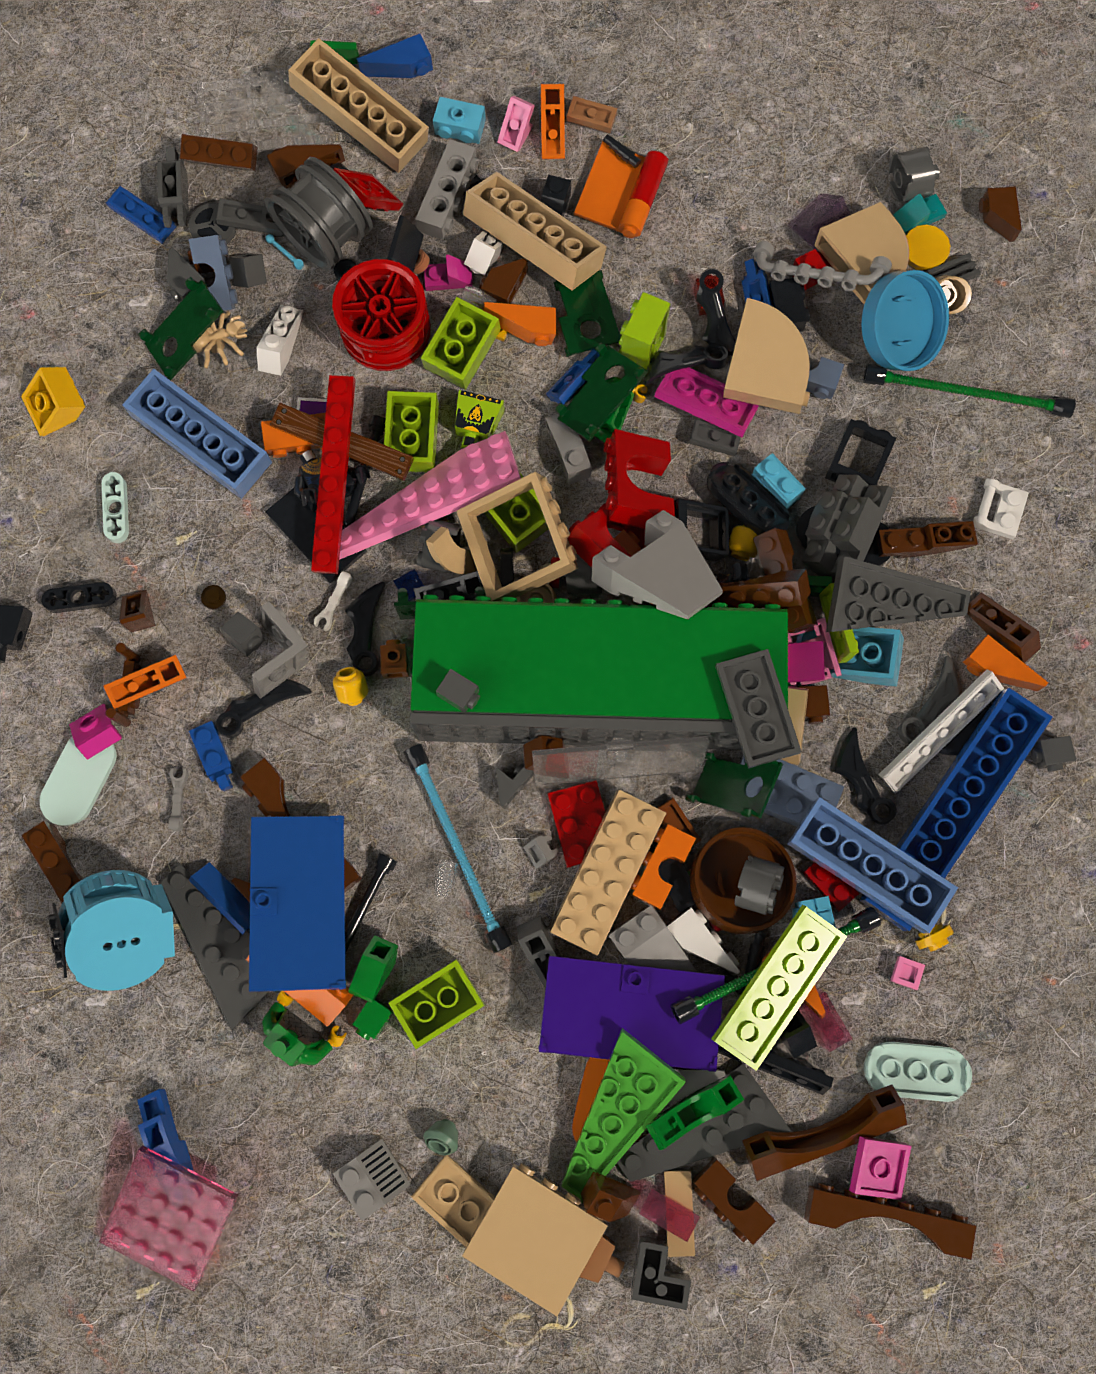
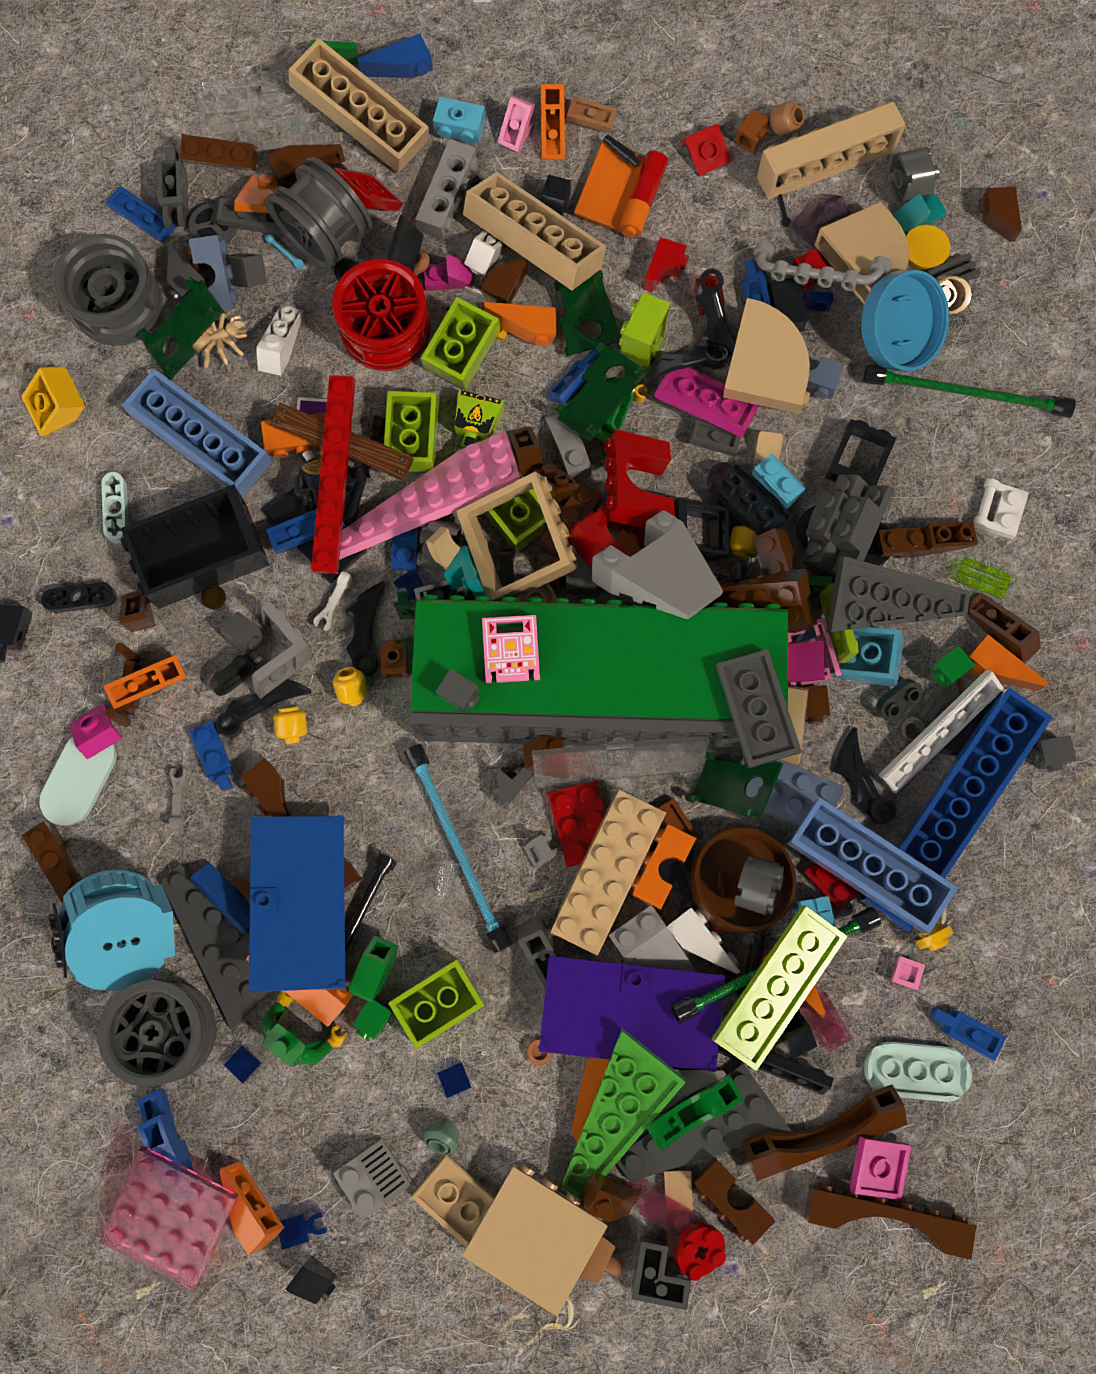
(113, 304): none -> dark grey wheel
(118, 1027): none -> dark grey wheel
(194, 547): none -> black container
(233, 675): none -> pearl dark grey plate
(243, 1064): none -> clear blue tile
(251, 1215): none -> orange slope
(254, 192): none -> orange wing
(290, 724): none -> yellow head
(293, 532): none -> blue plate
(297, 1229): none -> clear blue plate
(312, 1281): none -> black slope
(405, 551): none -> blue hinge
(454, 1080): none -> clear blue tile
(464, 573): none -> teal slope
(510, 653): none -> bright pink container
(526, 450): none -> reddish brown slope
(536, 1057): none -> nougat tile
(562, 484): none -> reddish brown slope
(576, 508): none -> reddish brown arch
(666, 262): none -> red arch
(707, 149): none -> red piece
(707, 1259): none -> red plate
(752, 131): none -> dark orange brick
(767, 444): none -> tan slope
(786, 118): none -> medium nougat head
(786, 220): none -> black hinge
(819, 301): none -> clear blue tile
(830, 150): none -> tan brick
(901, 698): none -> pearl dark grey plate
(951, 667): none -> green brick
(969, 1032): none -> blue hinge
(980, 586): none -> clear neon green tile

